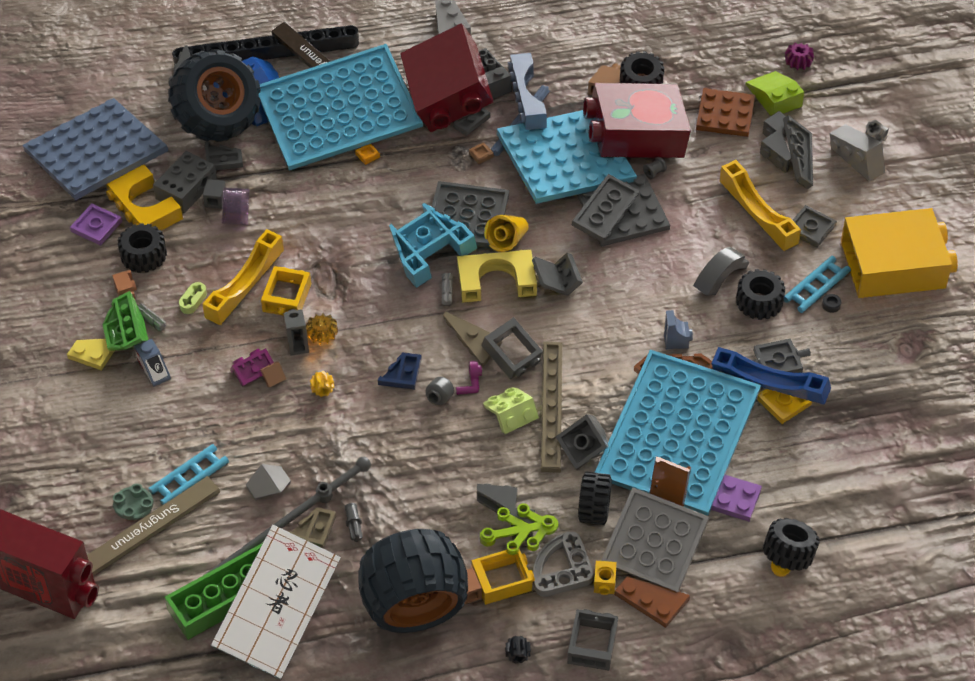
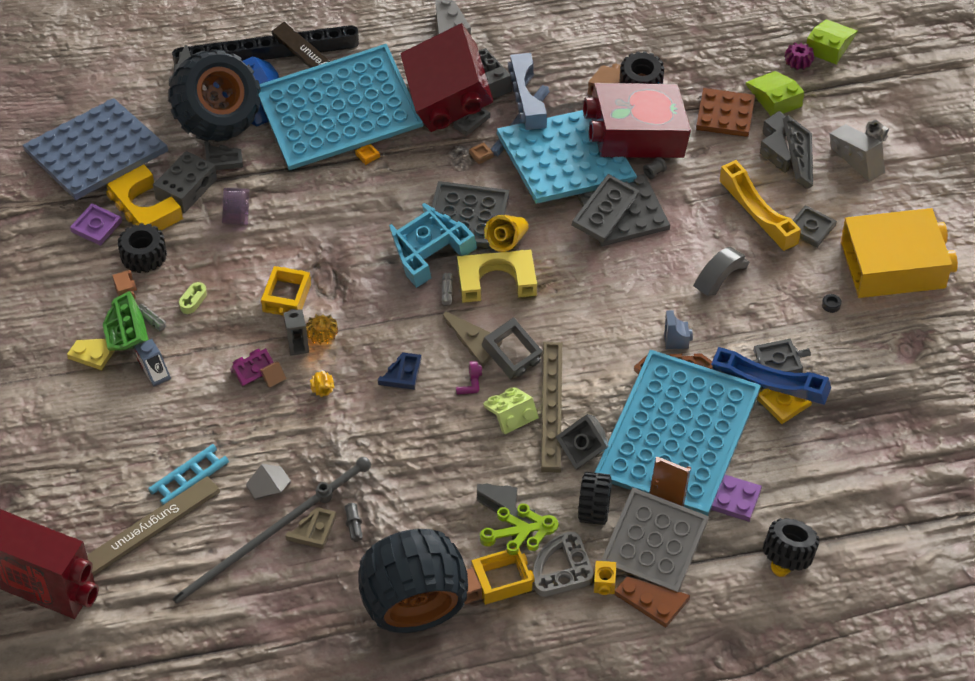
(132, 502): sand green dish -> none
(210, 596): bright green brick -> none
(214, 194): dark grey brick -> none
(225, 300): yellow arch -> none
(276, 602): white piece -> none
(439, 390): dark grey head -> none
(517, 649): black gear -> none
(560, 277): dark grey bracket -> none
(590, 657): dark grey window -> none
(758, 305): black tyre -> none
(817, 293): medium azure bar -> none
(830, 40): none -> lime slope

